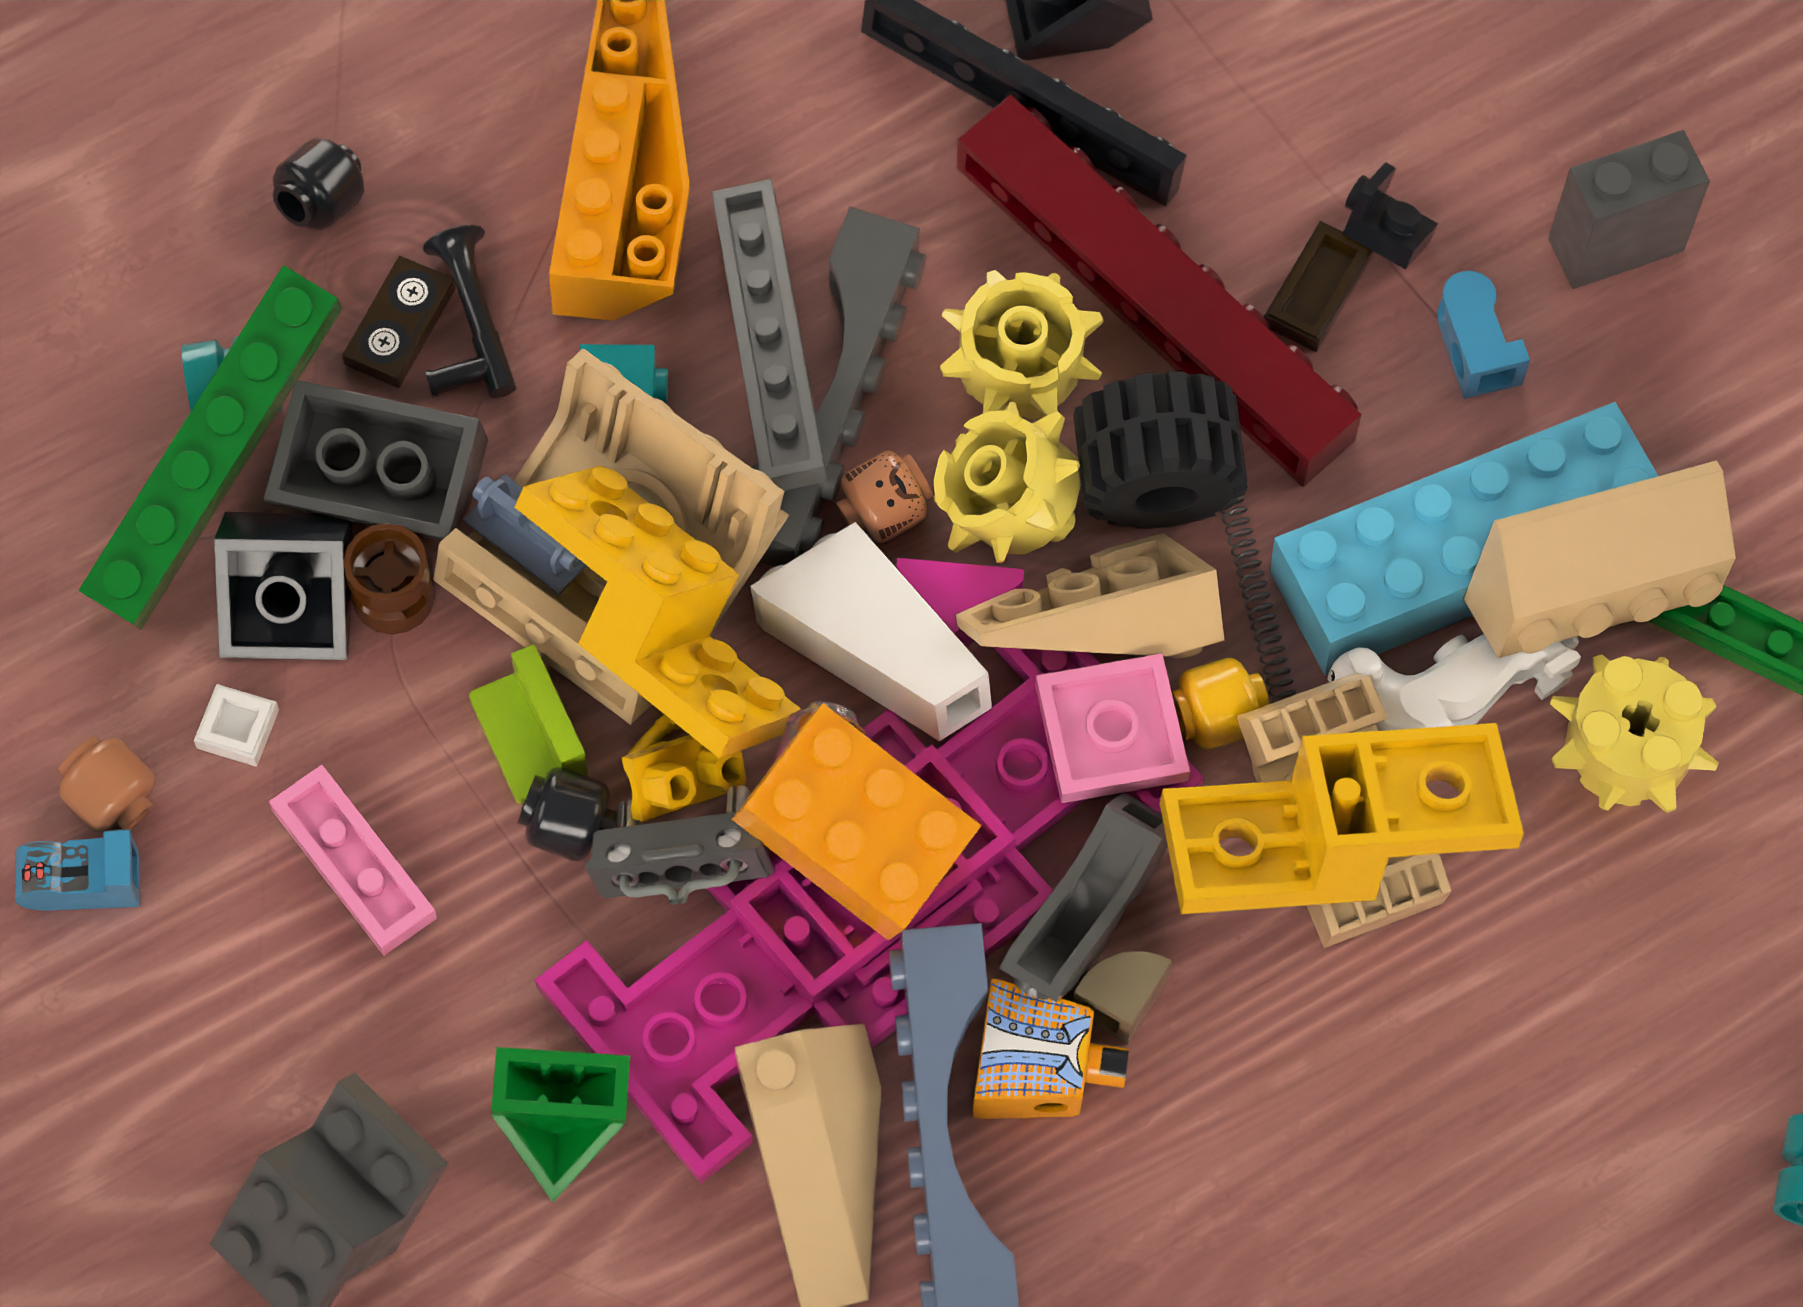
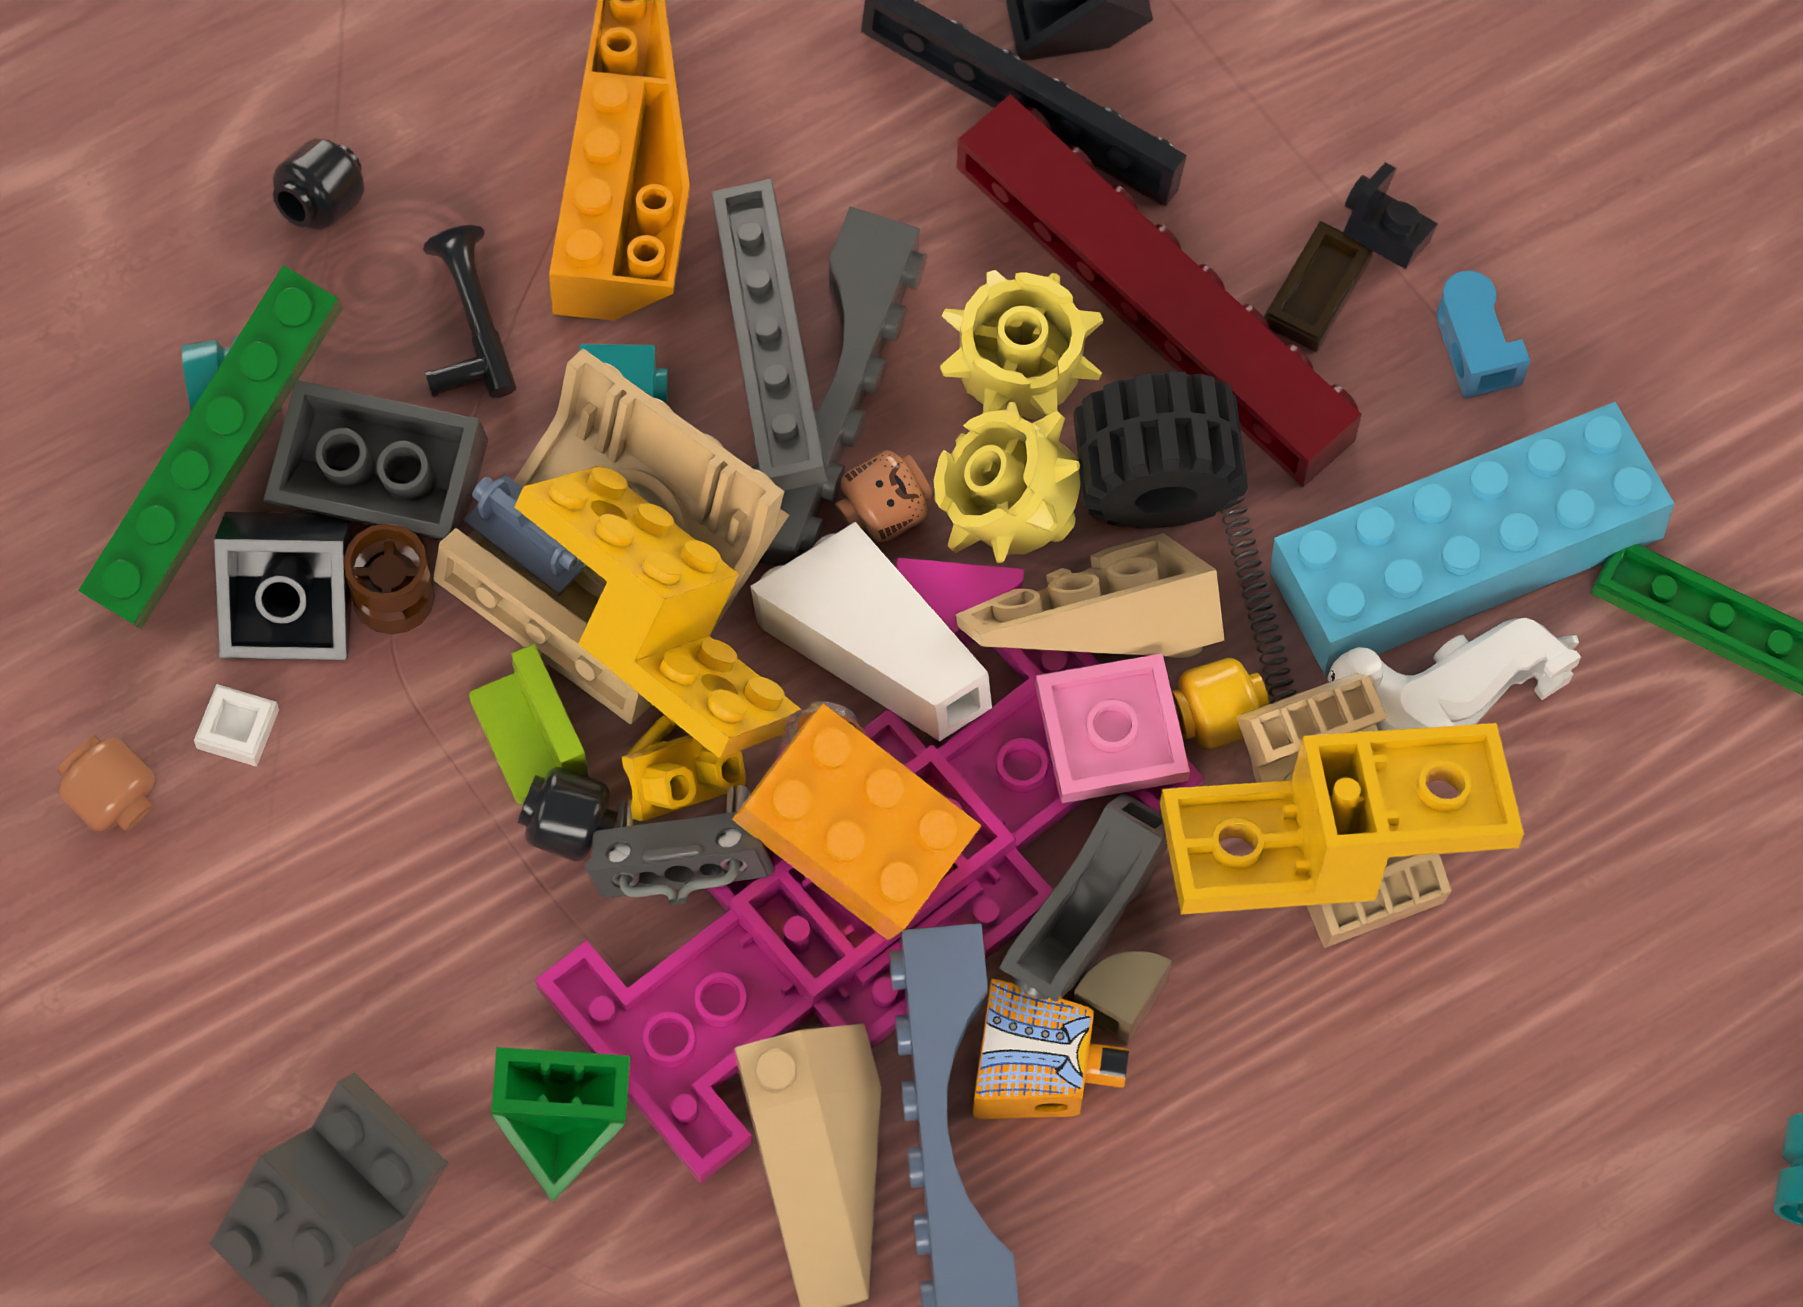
(79, 873): dark azure leg -> none
(353, 860): bright pink plate -> none
(399, 321): tile -> none
(1603, 560): tan slope -> none
(1628, 209): dark grey brick -> none
(1639, 698): light yellow brick -> none

